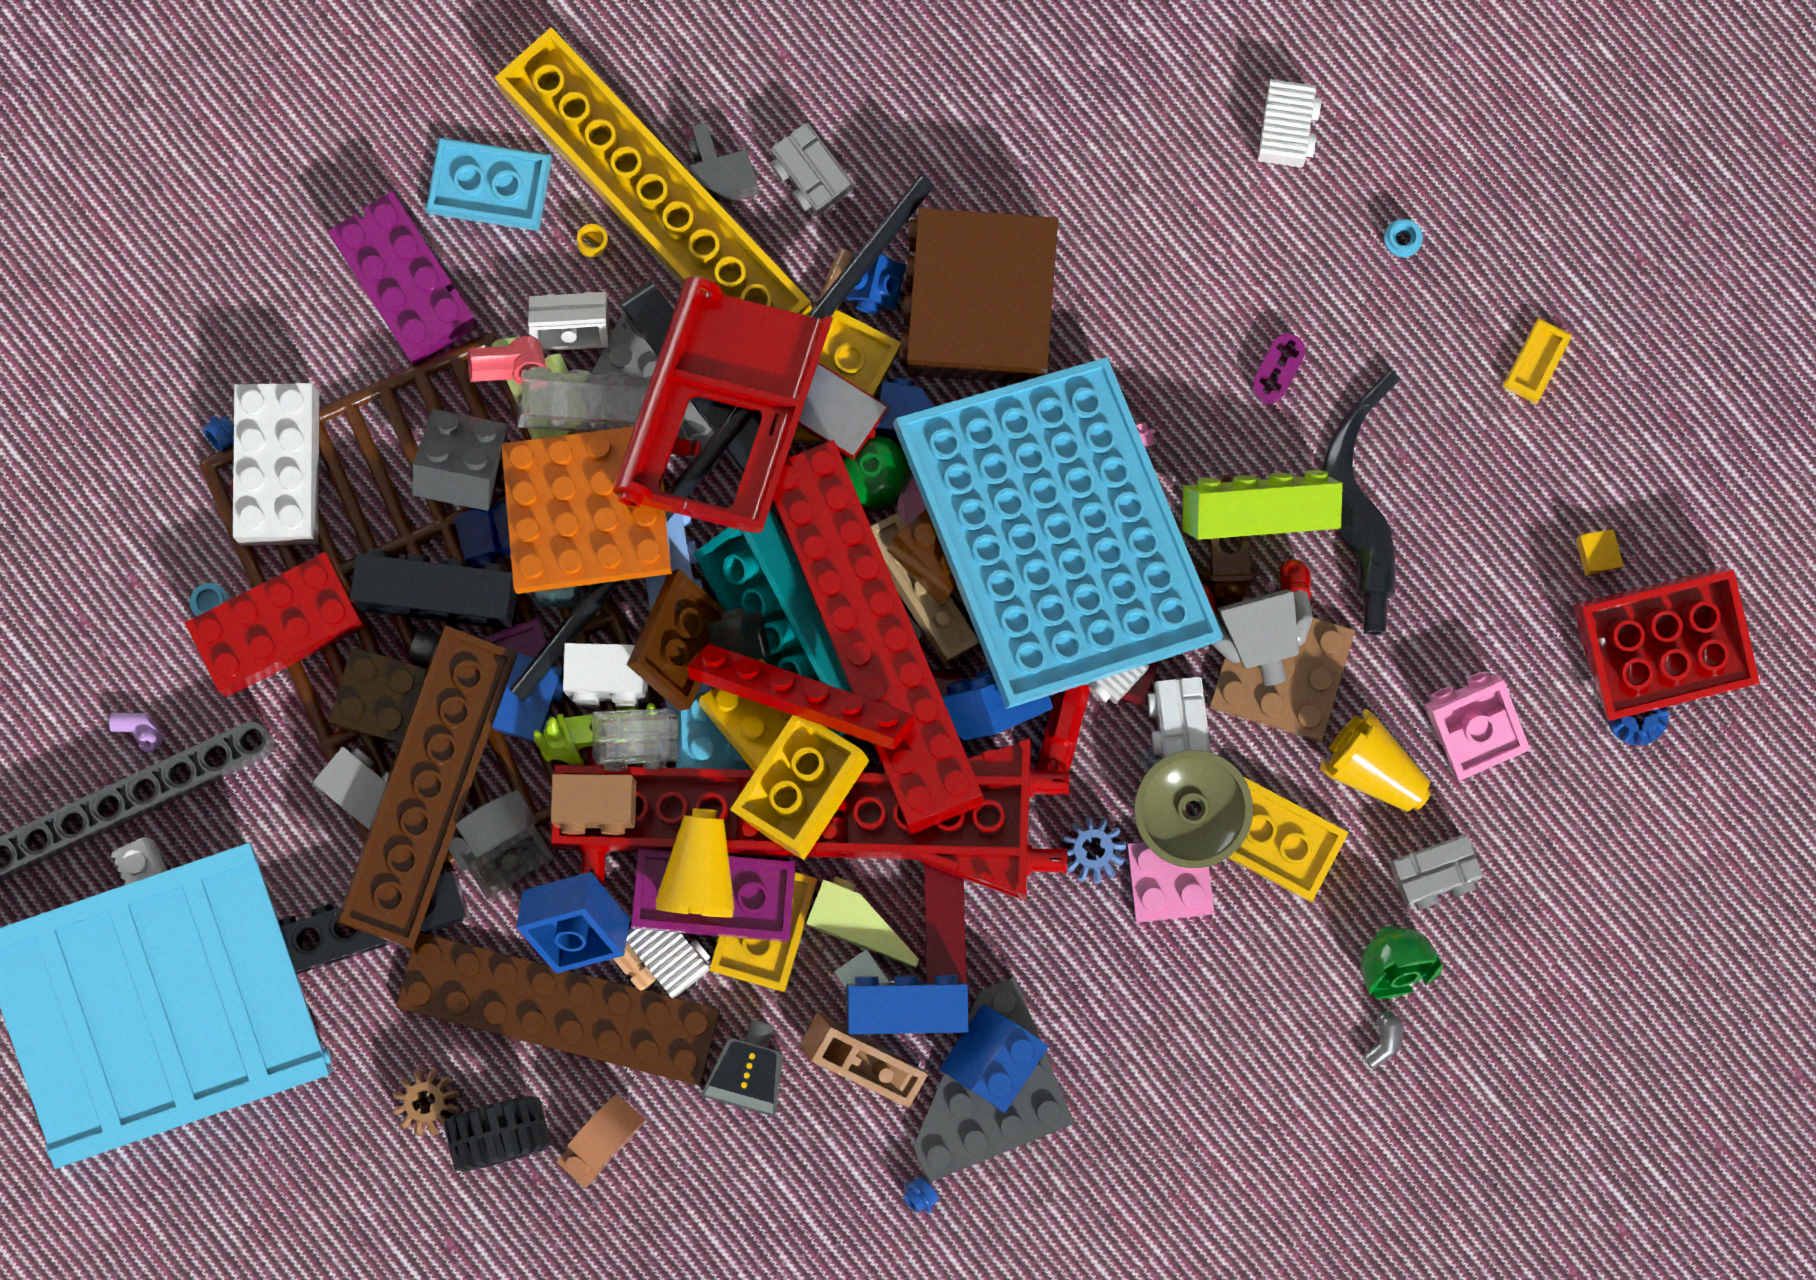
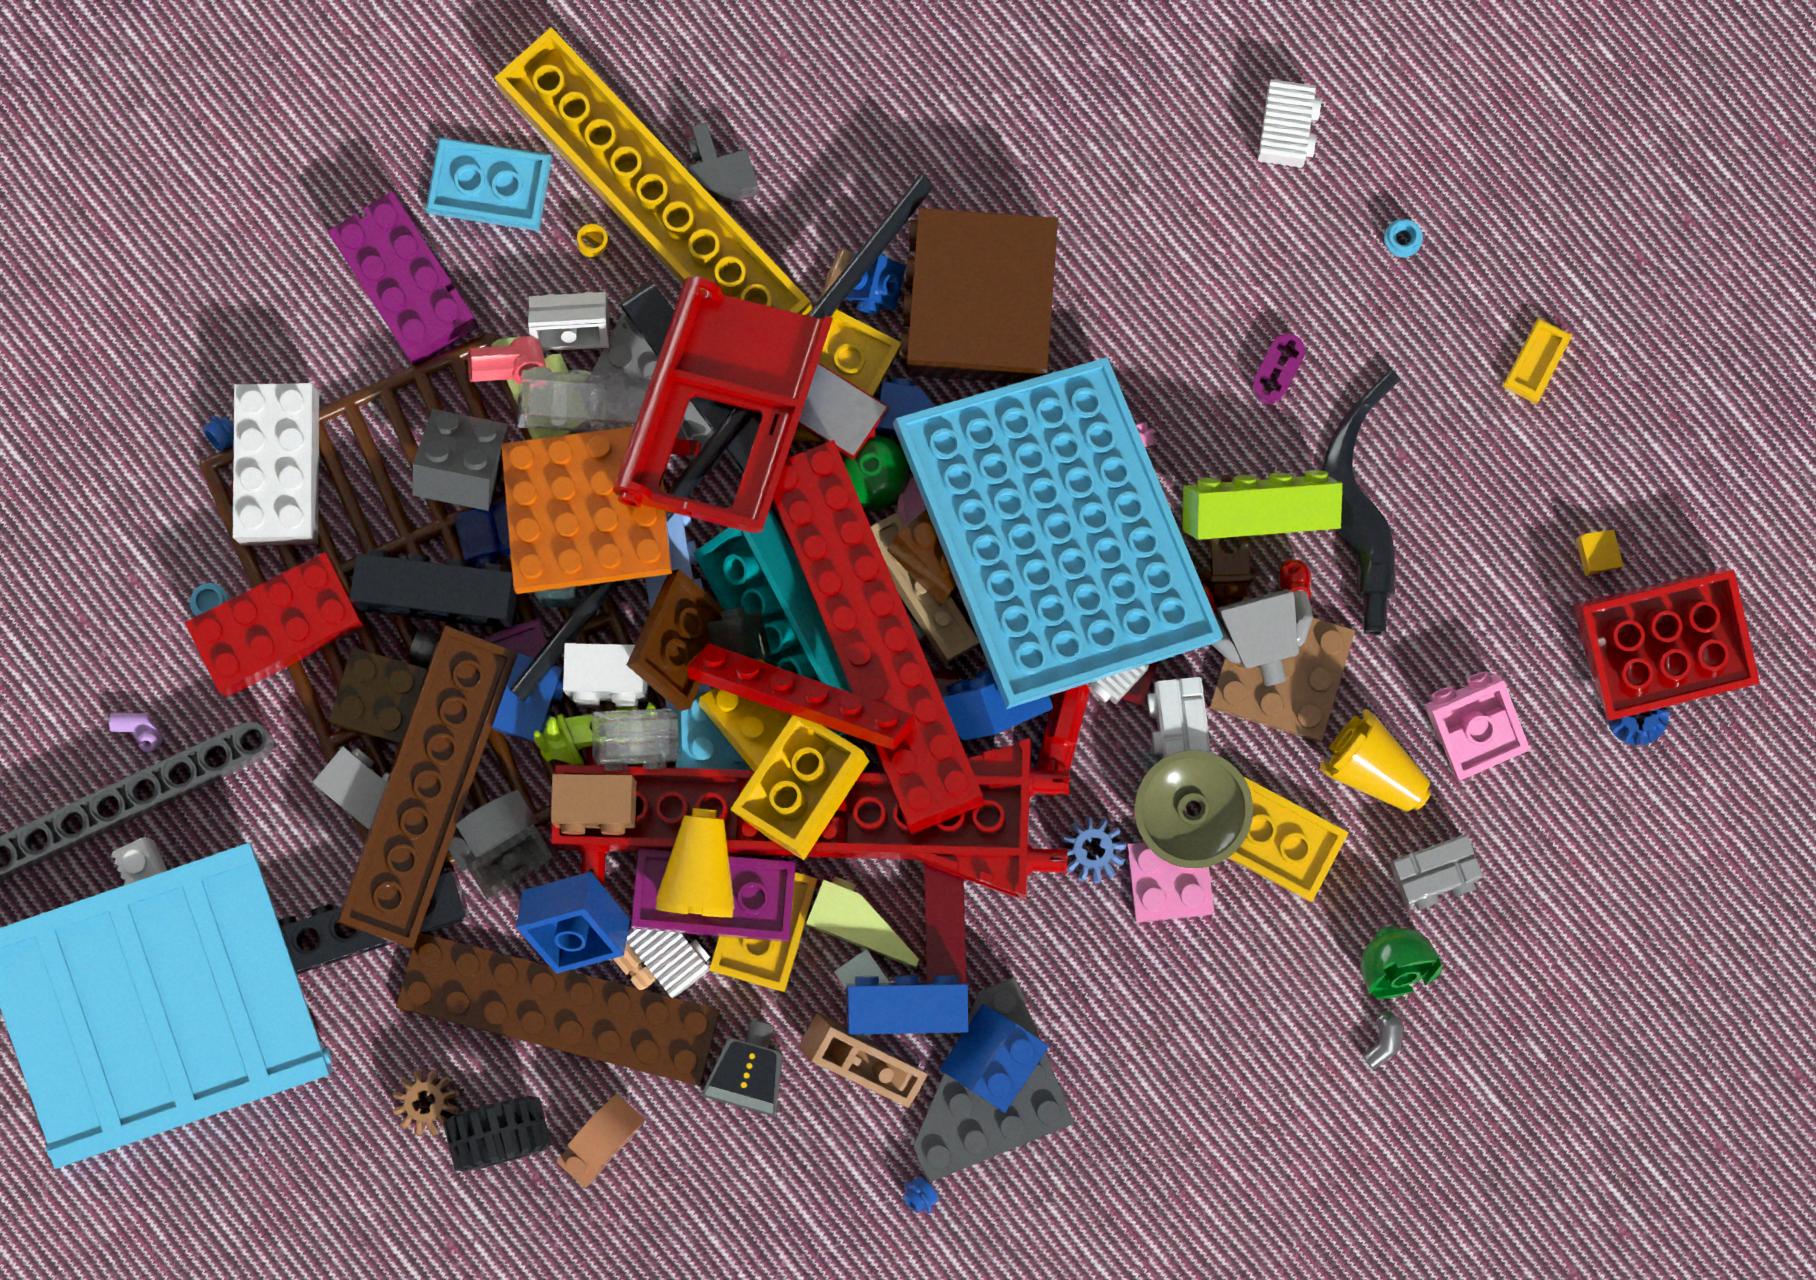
(811, 170): light grey brick -> none

